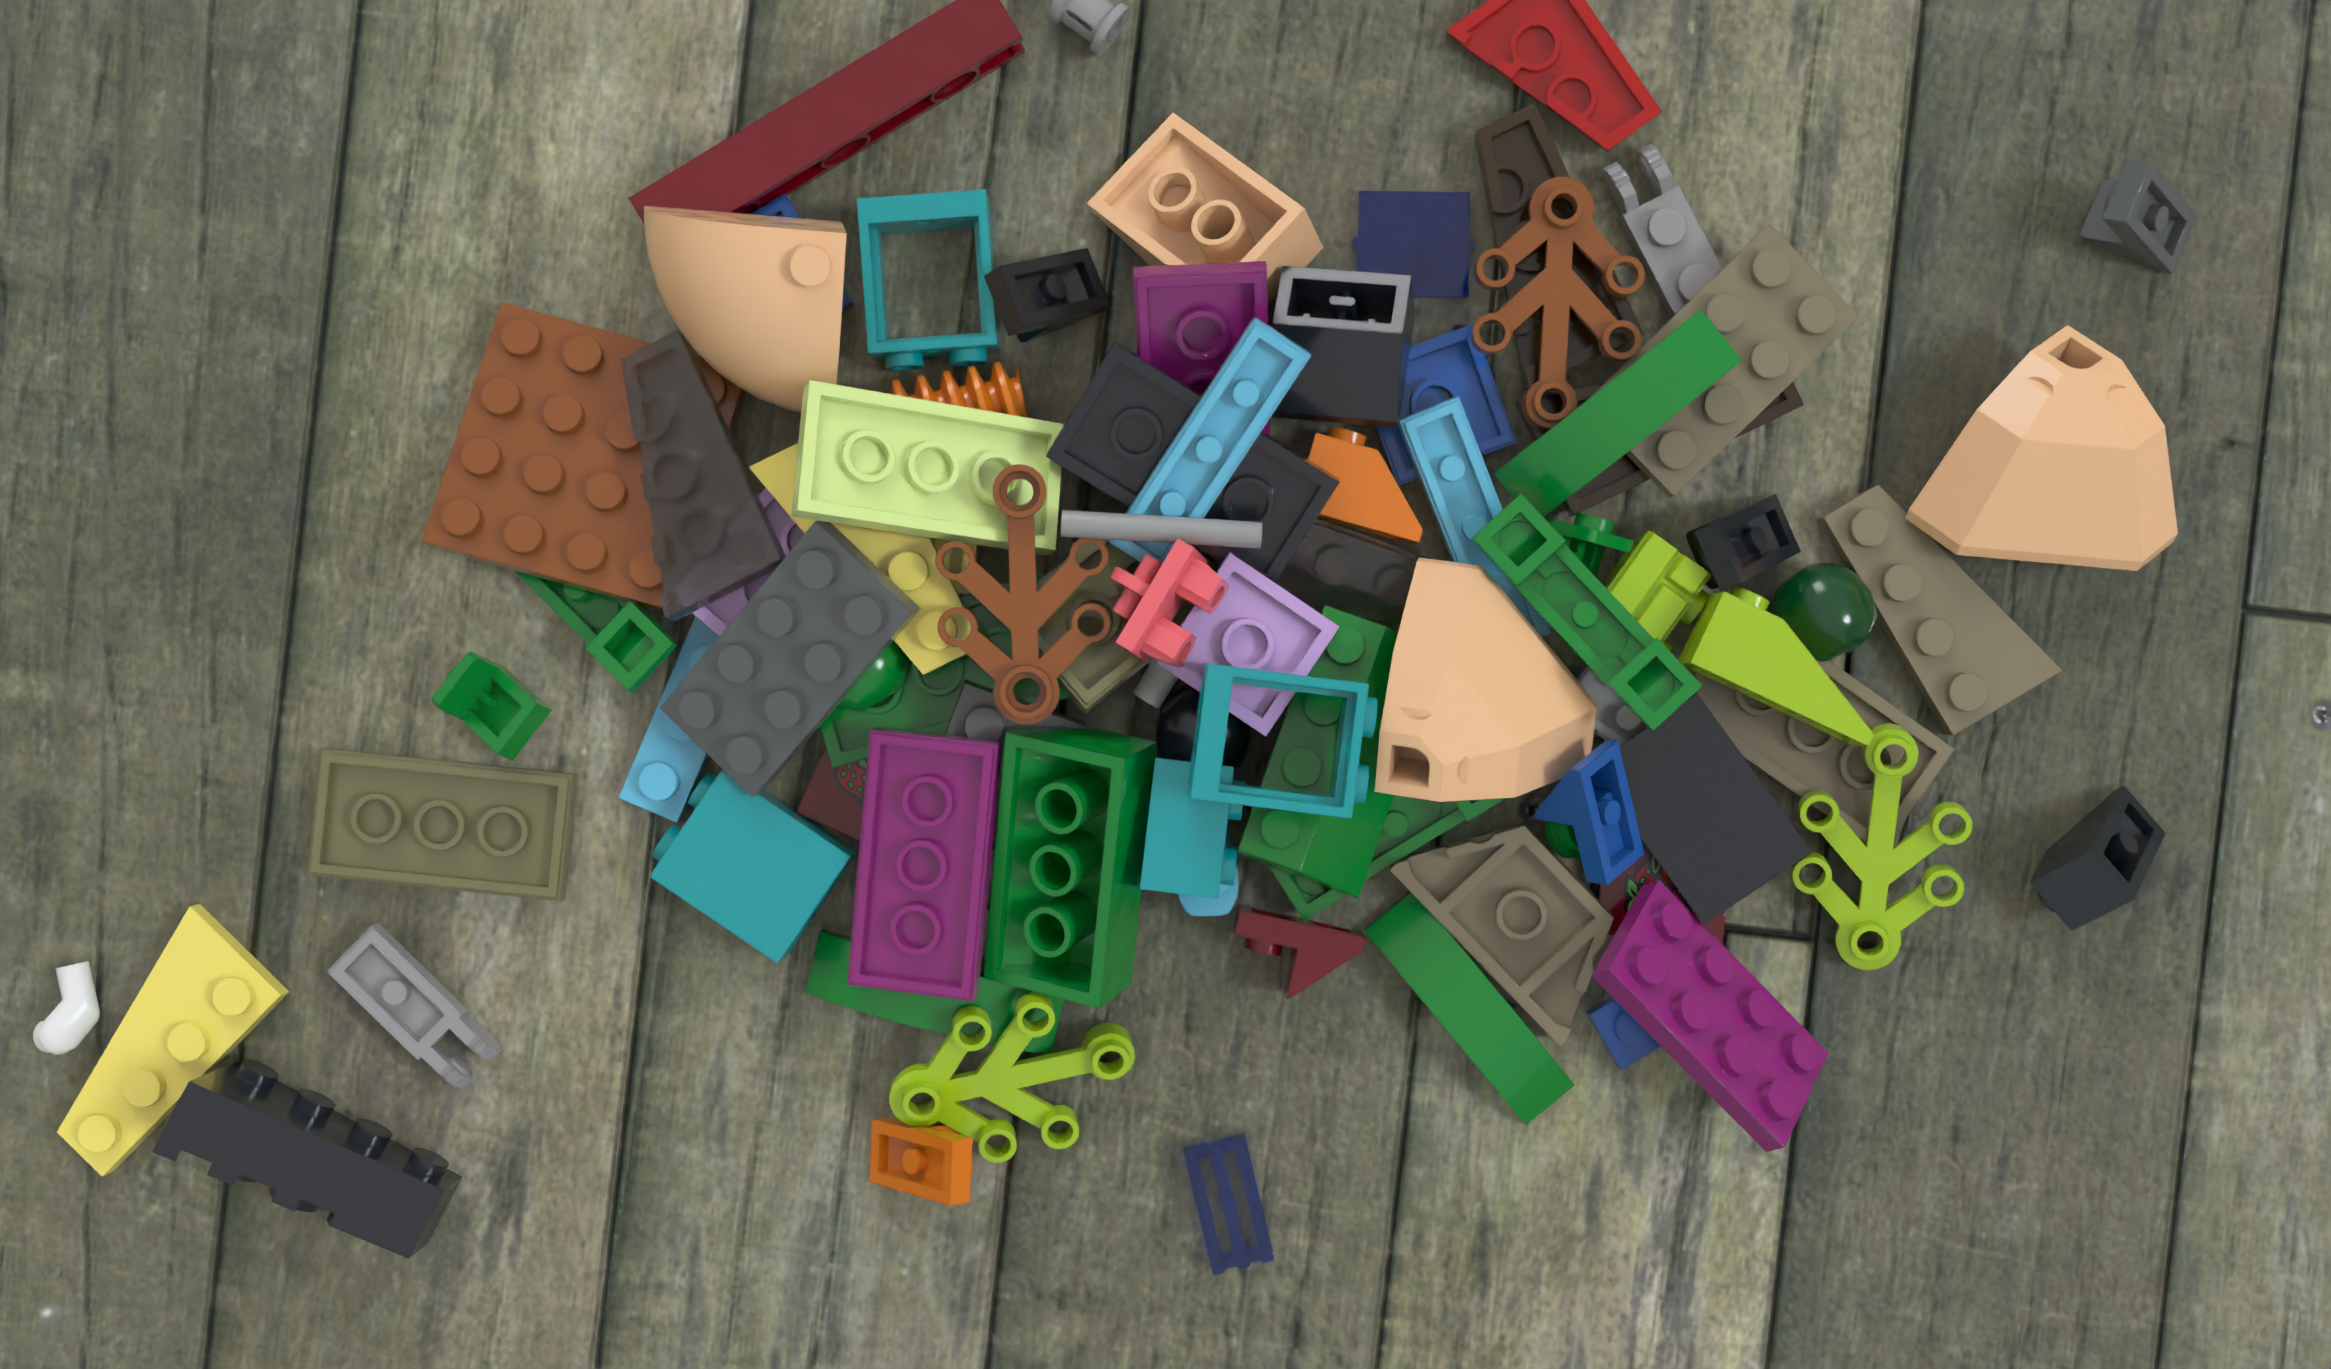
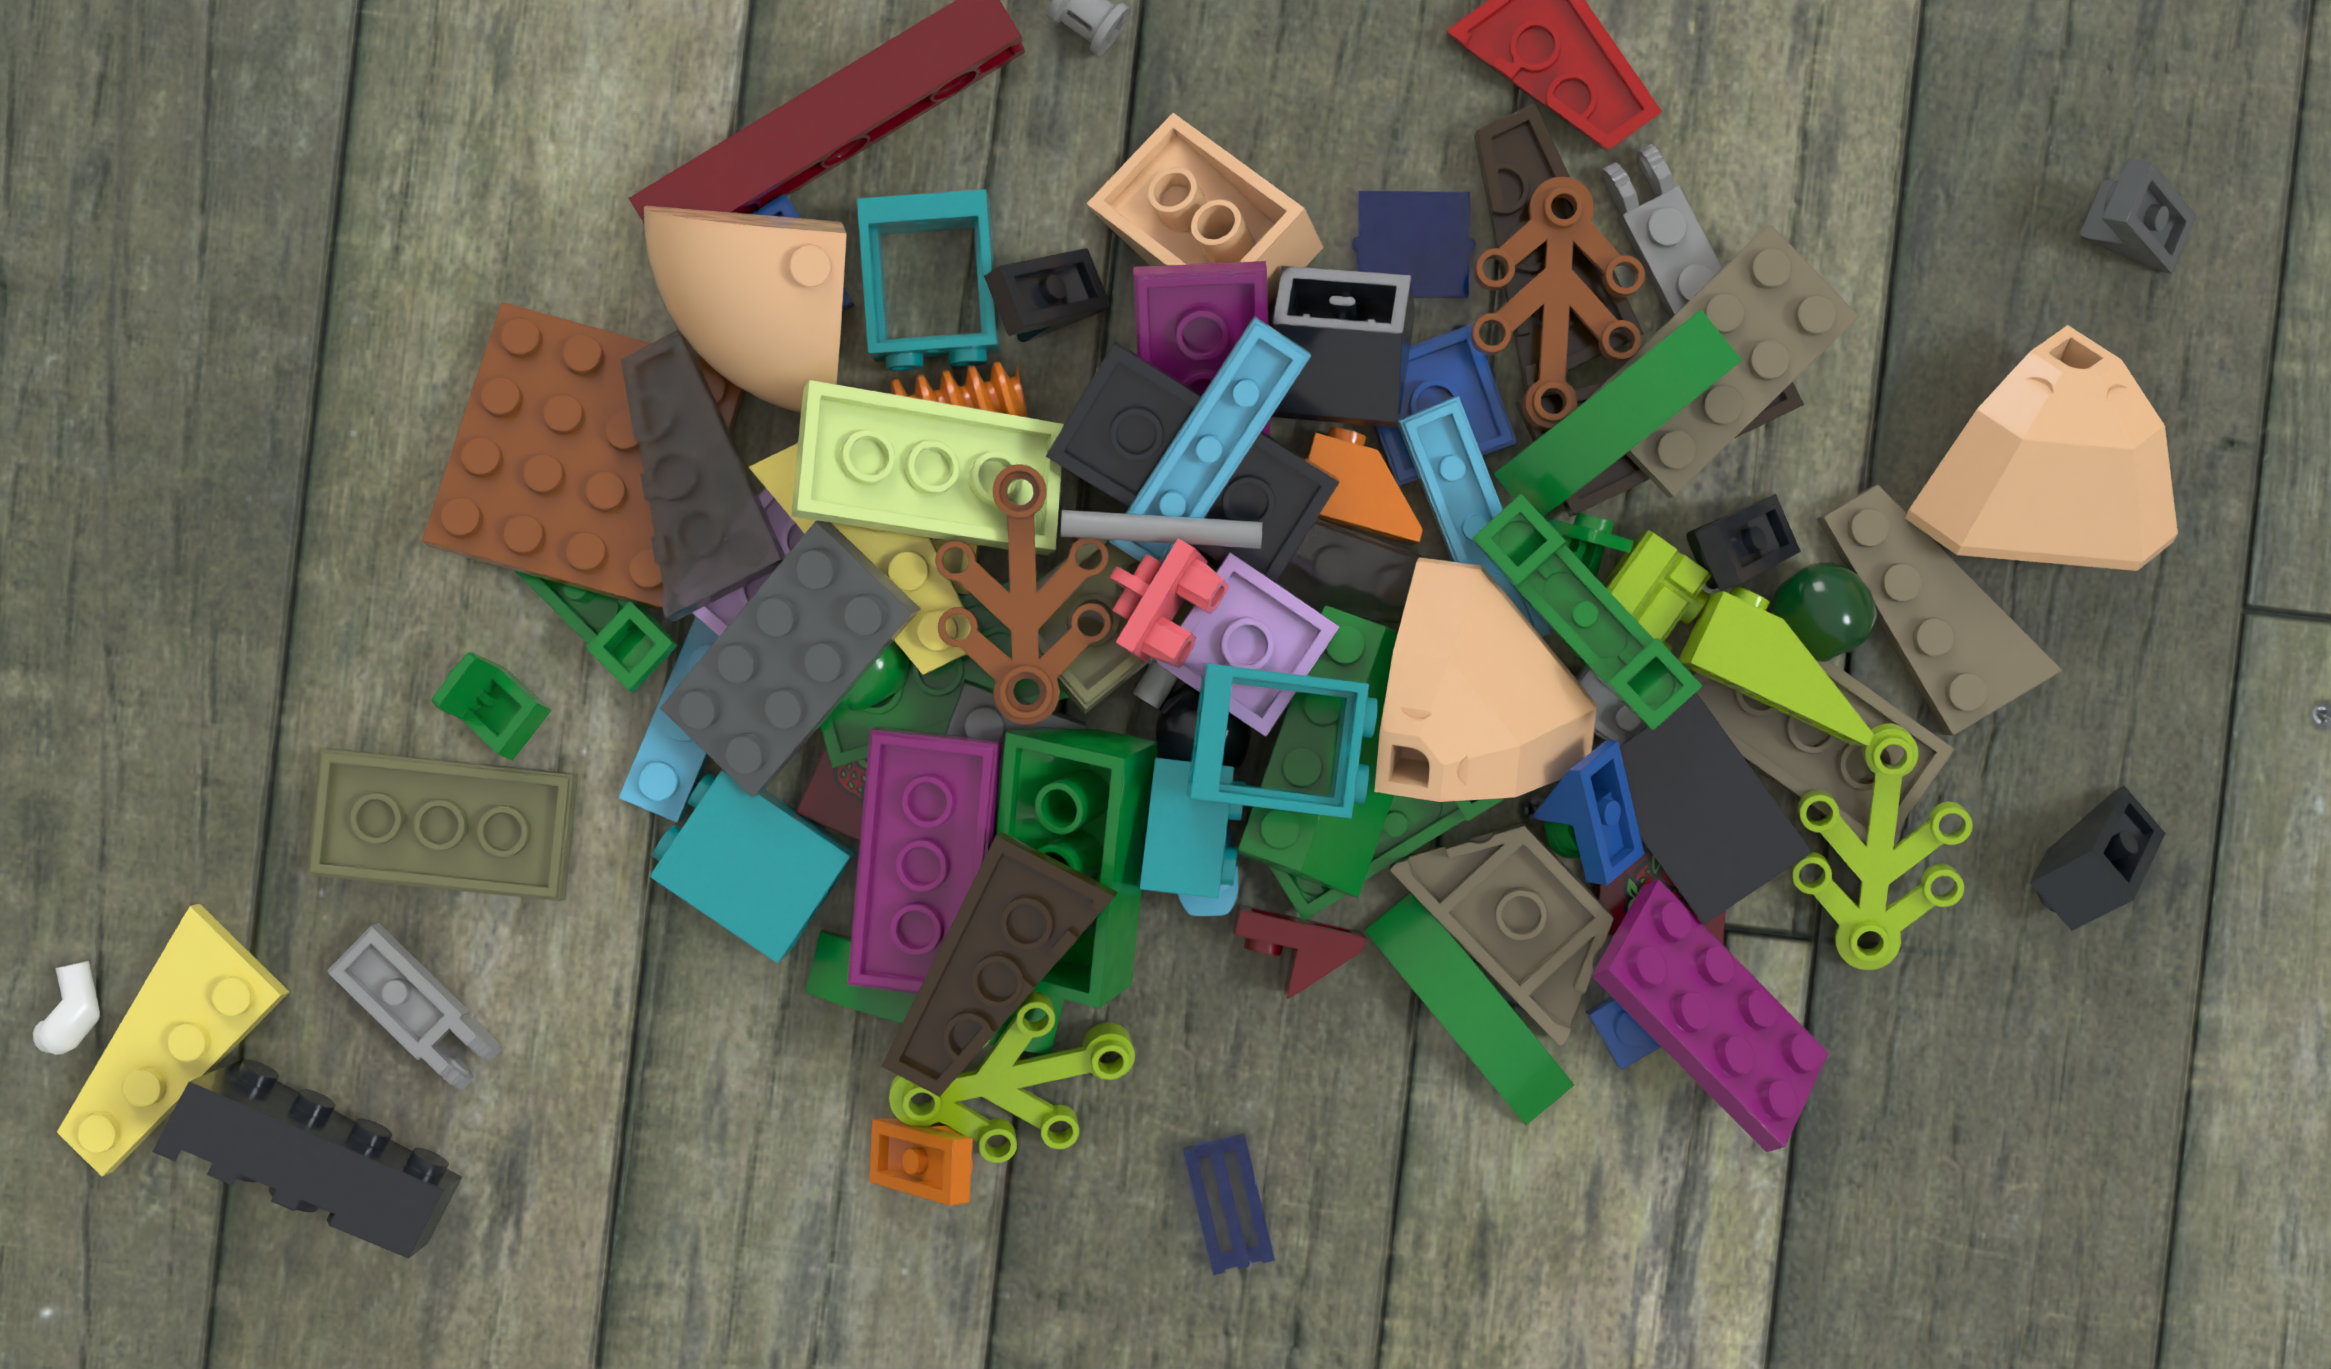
(998, 949): none -> dark brown wing

